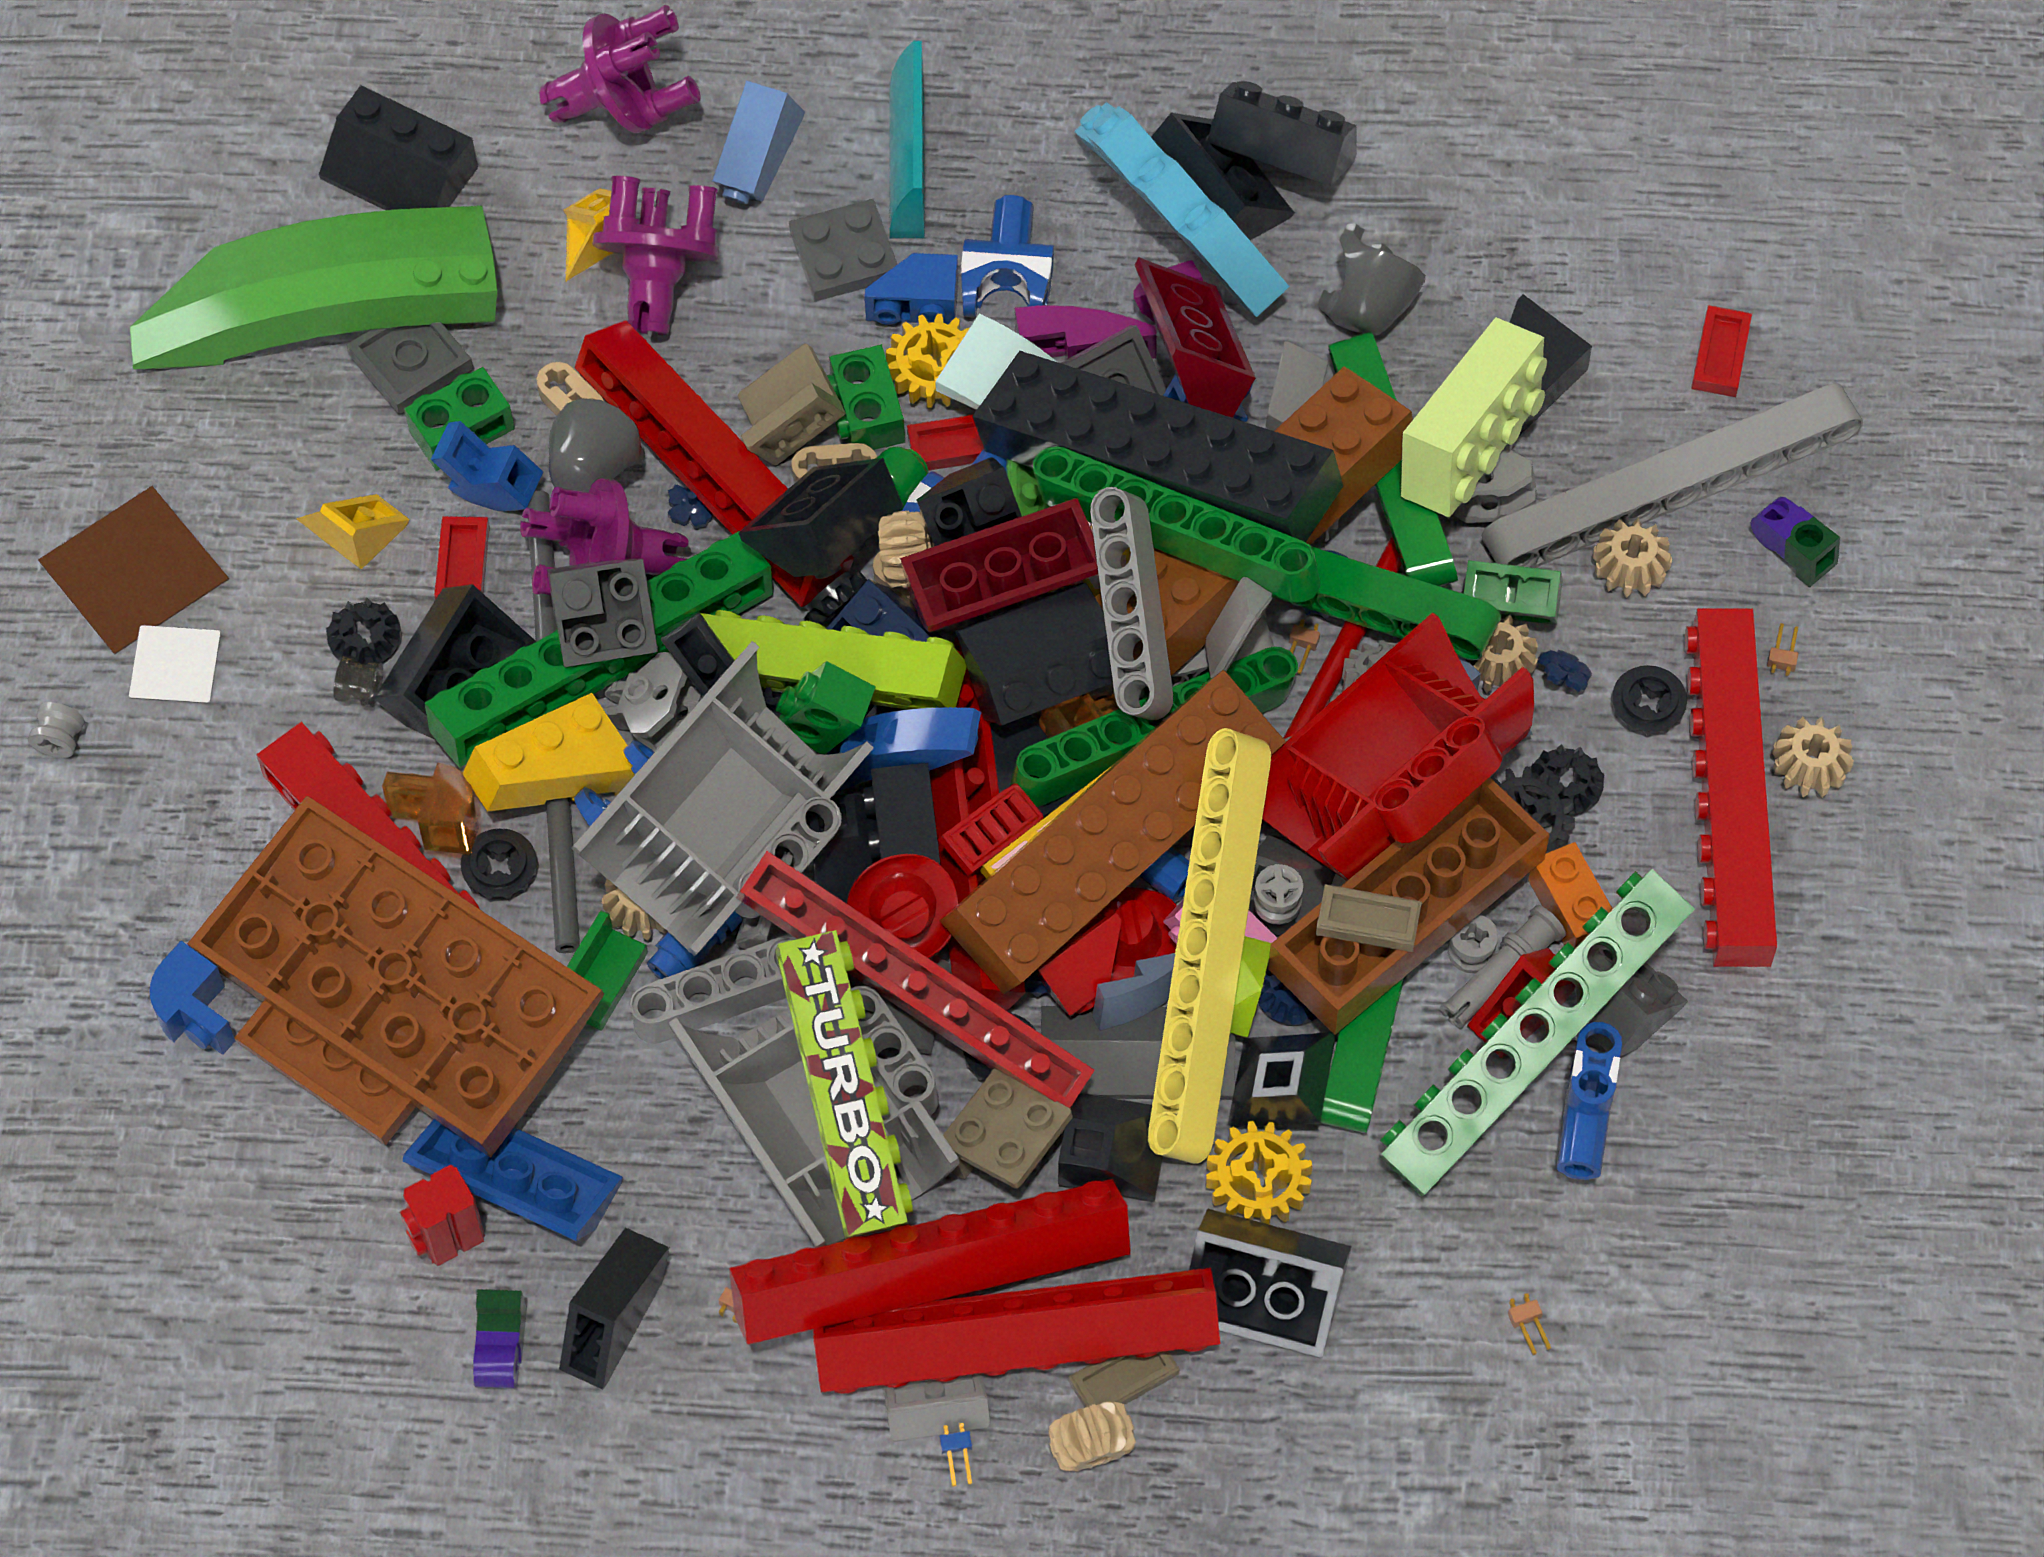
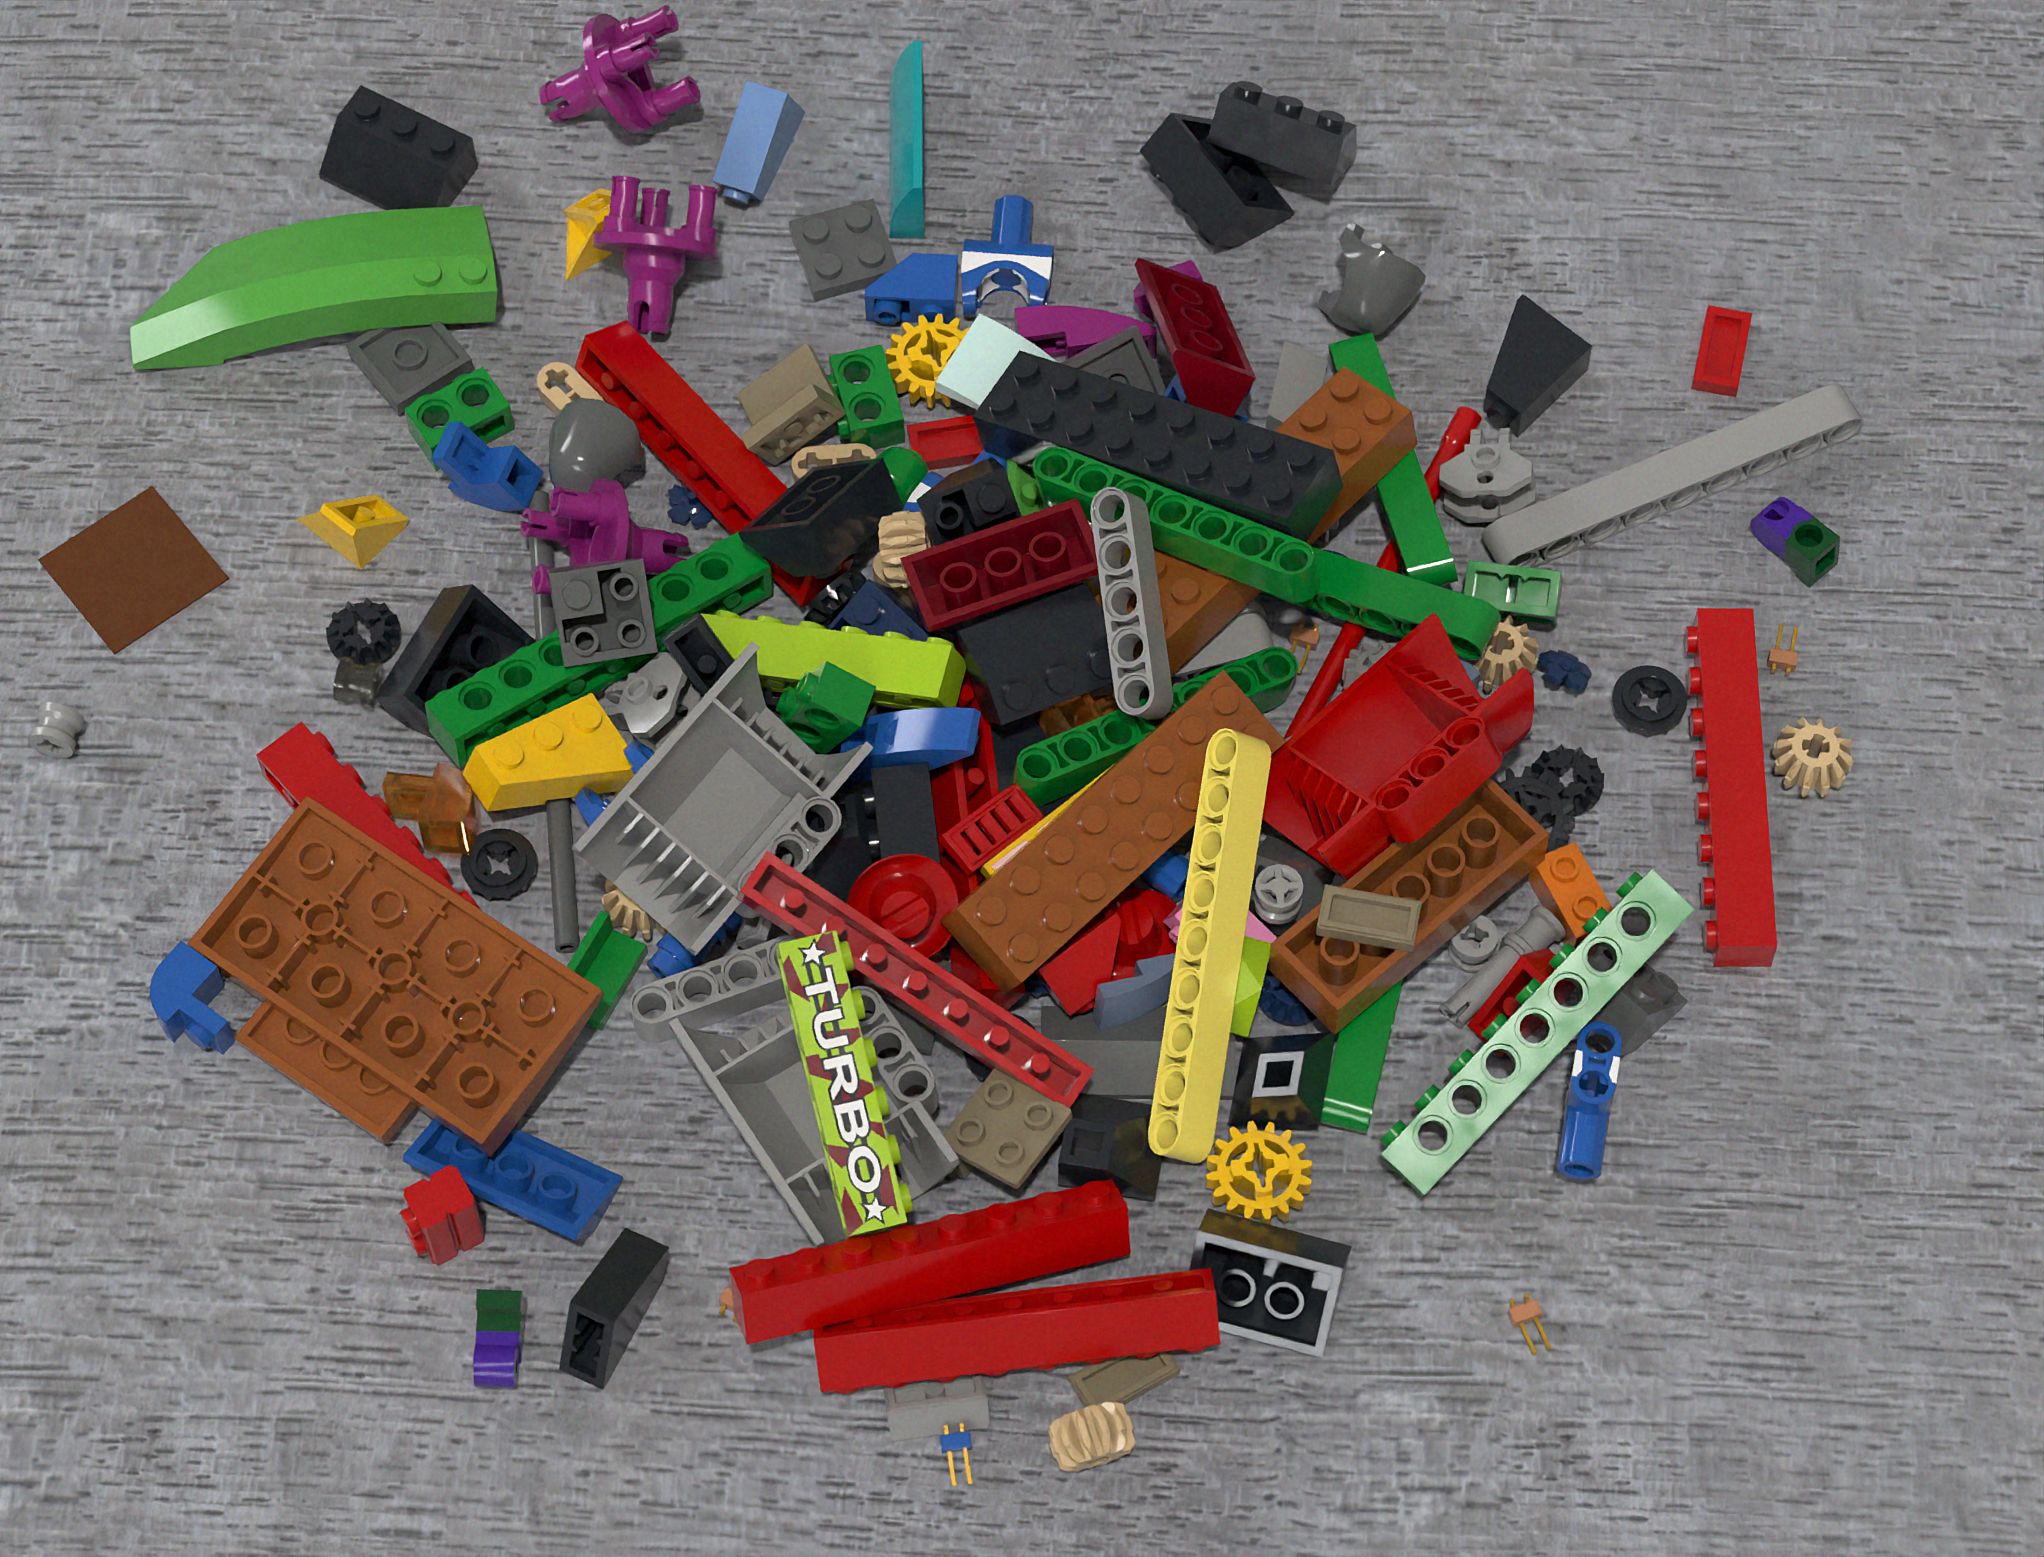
(174, 664): white sticker -> none
(462, 552): red tile -> none
(1182, 205): medium azure arch -> none
(1235, 624): light grey slope -> none
(1473, 417): yellowish green brick -> none
(1648, 561): tan gear -> none

